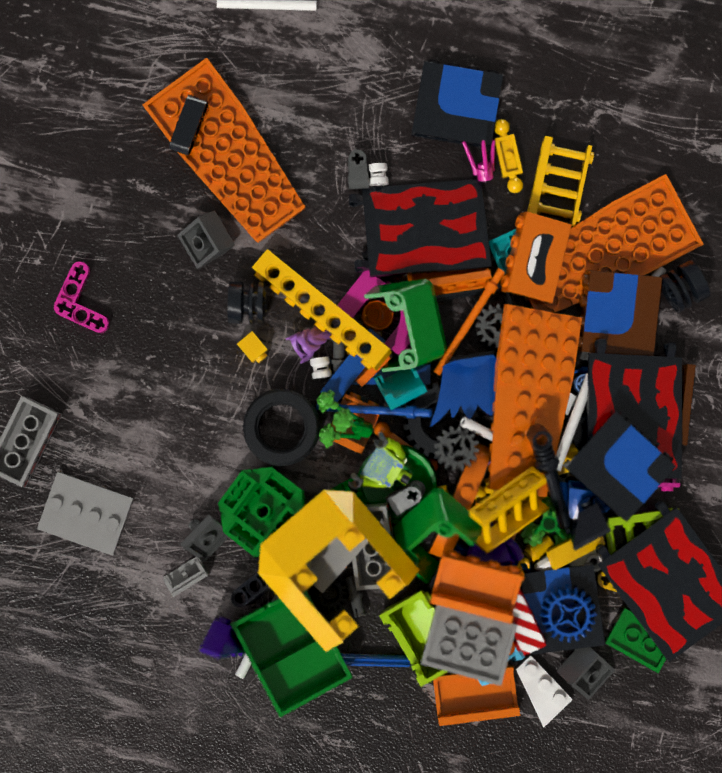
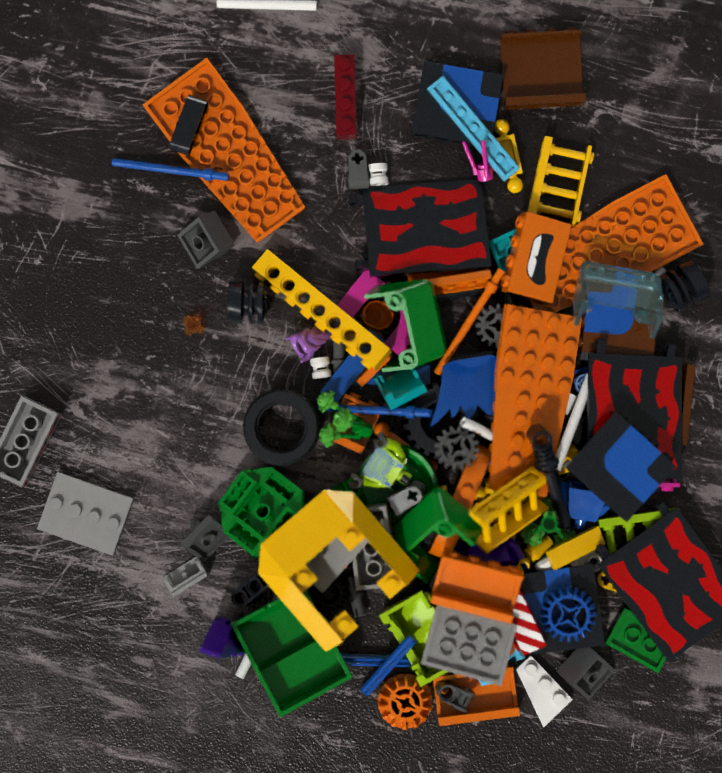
(72, 300): dark pink beam -> none
(198, 328): none -> clear orange plate
(207, 174): none -> blue bar
(253, 348): yellow brick -> none
(345, 97): none -> dark red brick
(388, 665): none -> blue axle
(389, 692): none -> orange gear
(458, 696): none -> dark grey piece
(473, 128): none -> medium azure tile
(542, 69): none -> reddish brown panel
(589, 522): black slope -> none
(619, 289): none -> clear light blue windscreen

